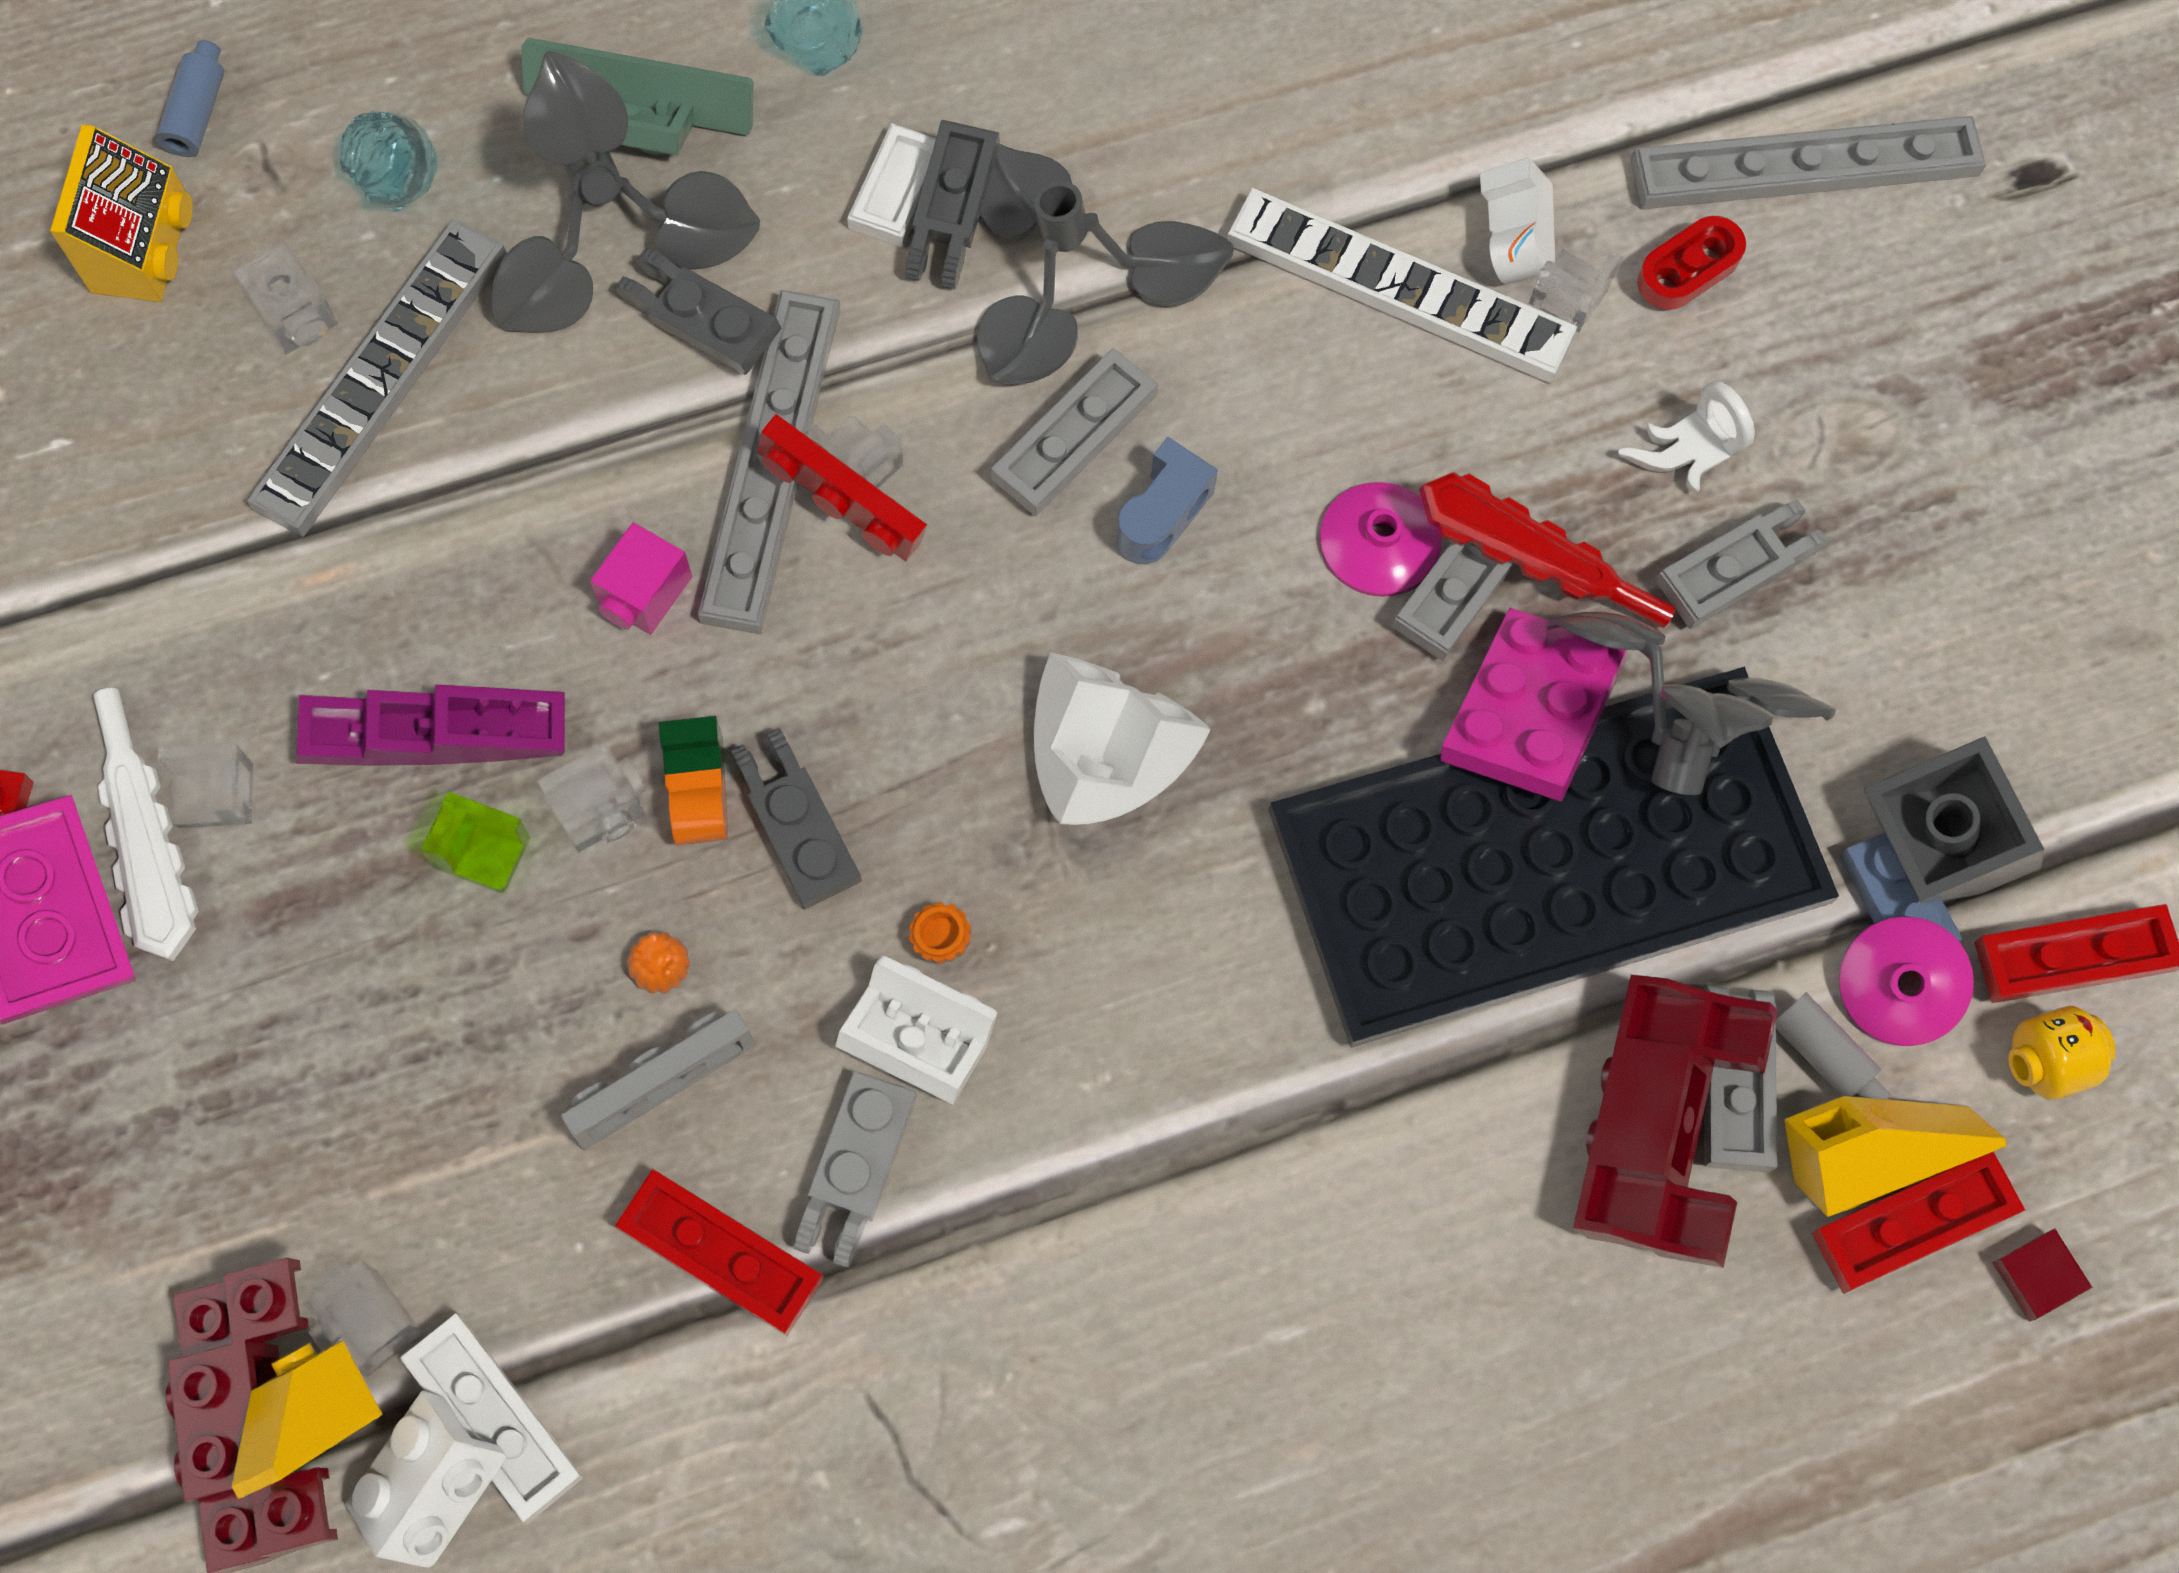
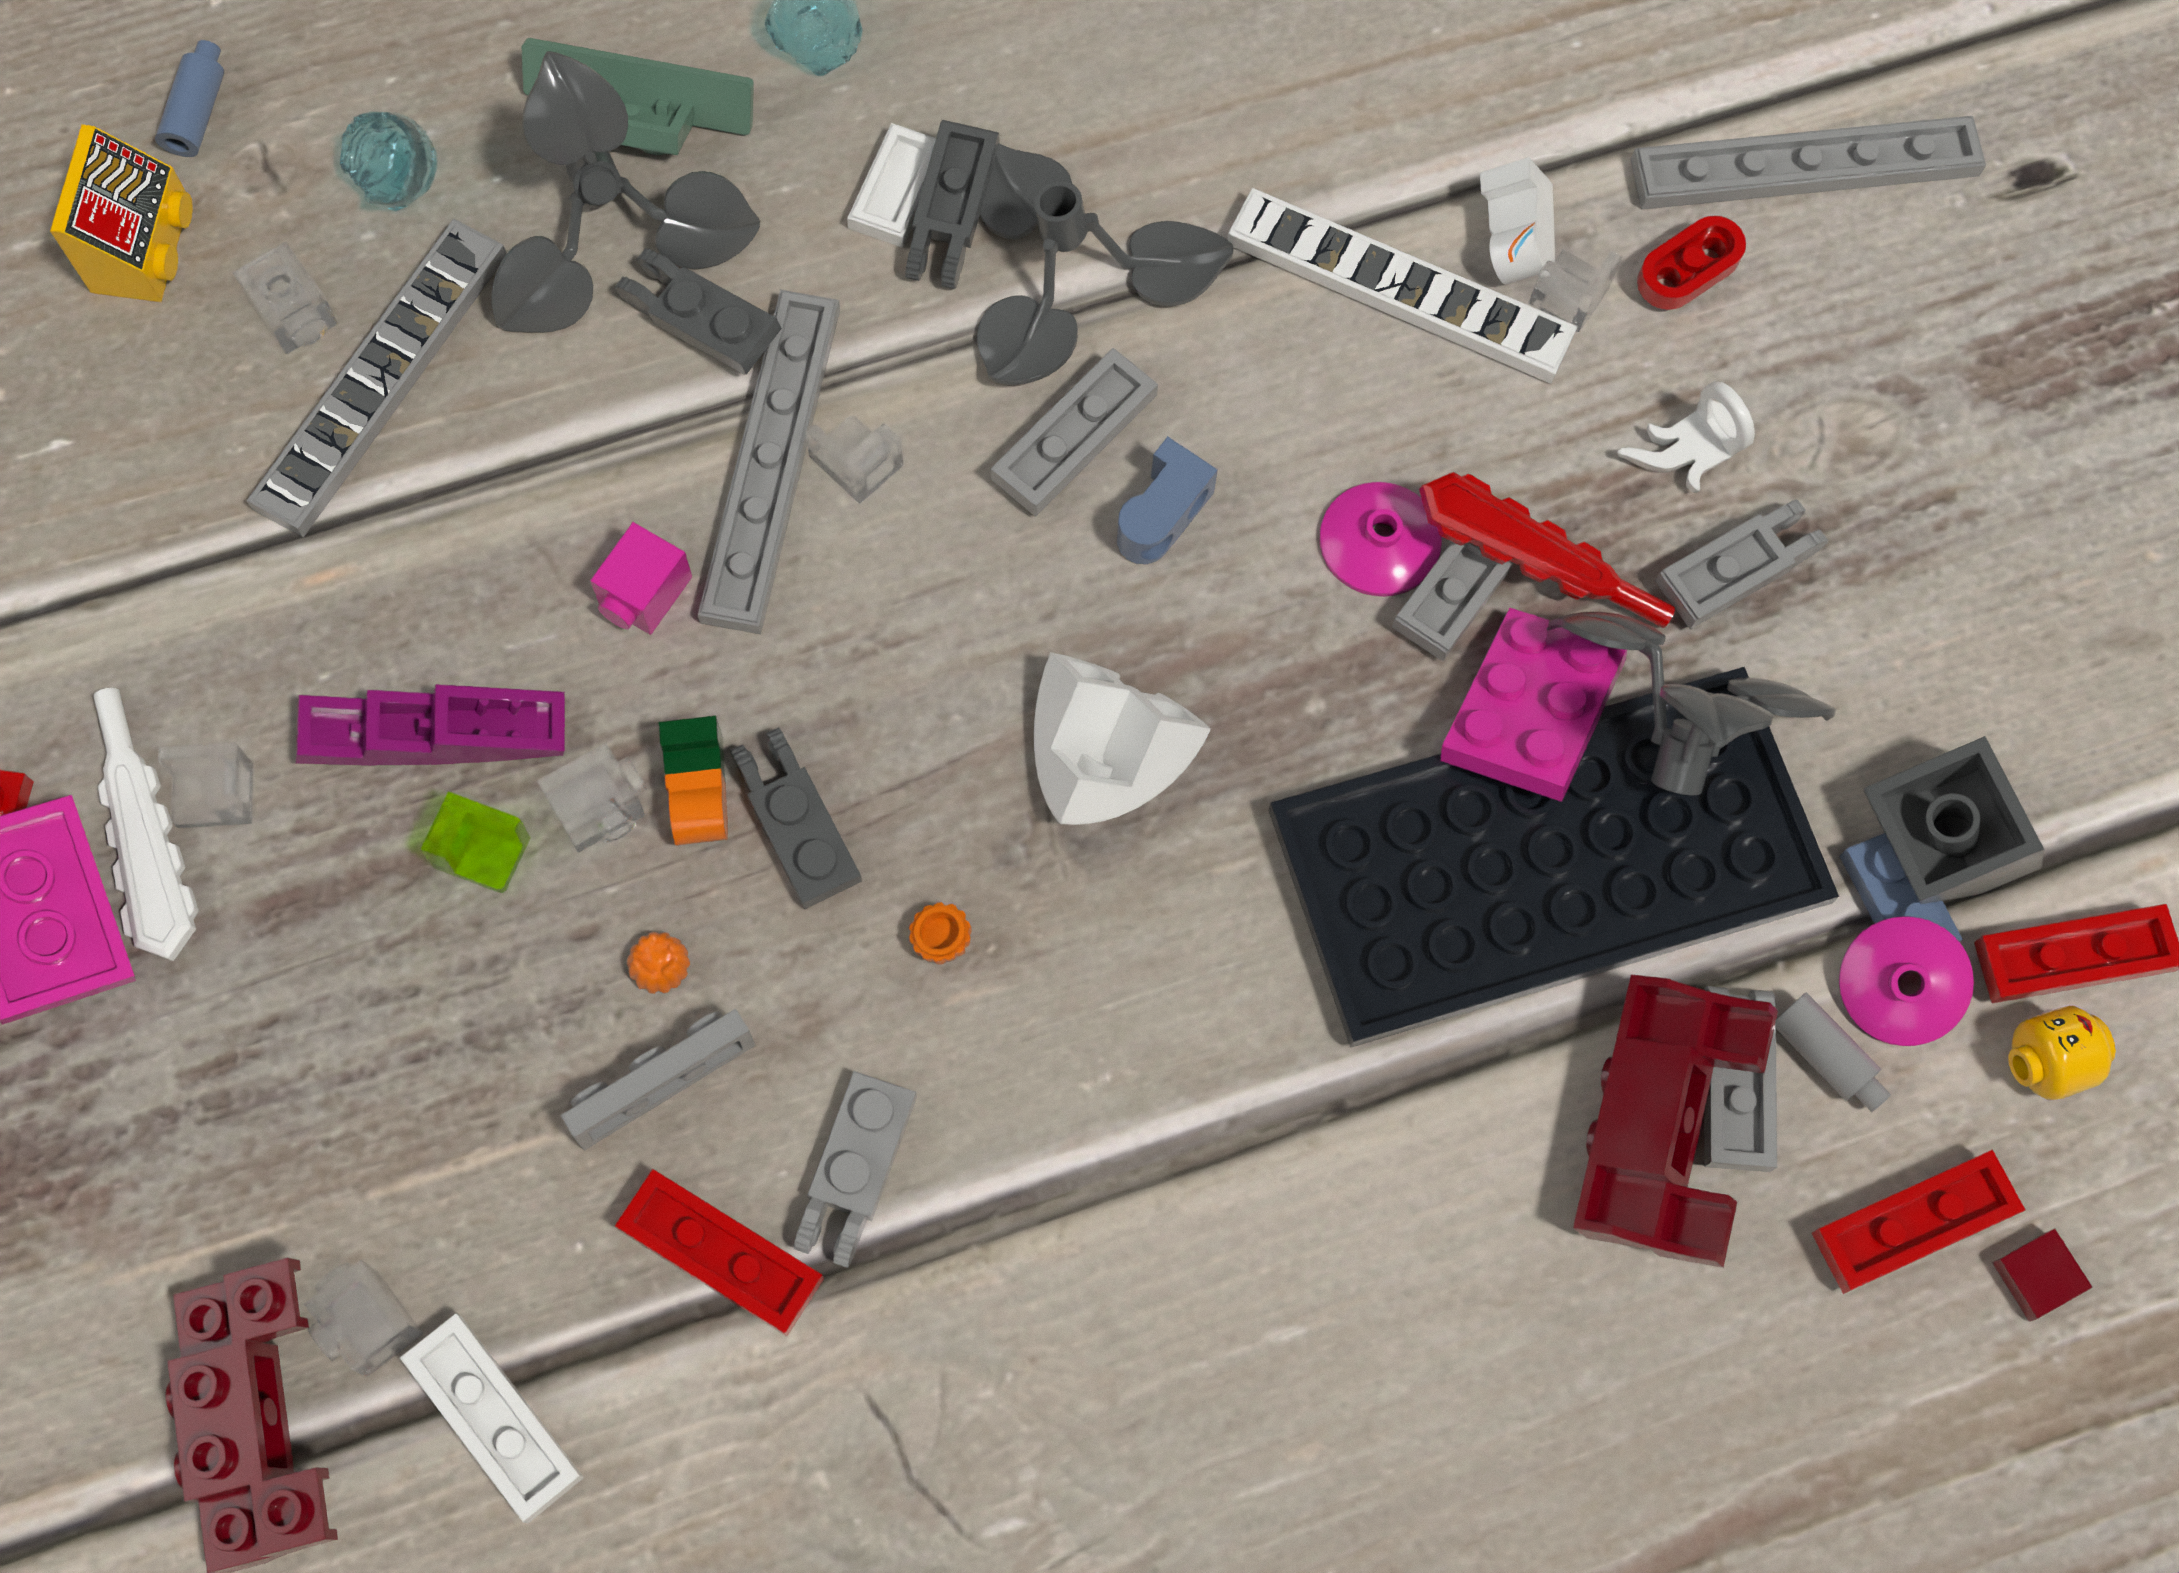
(301, 1415): yellow slope -> none
(422, 1484): white bracket -> none
(839, 489): red plate -> none
(918, 1029): white bracket -> none
(1874, 1146): yellow slope -> none

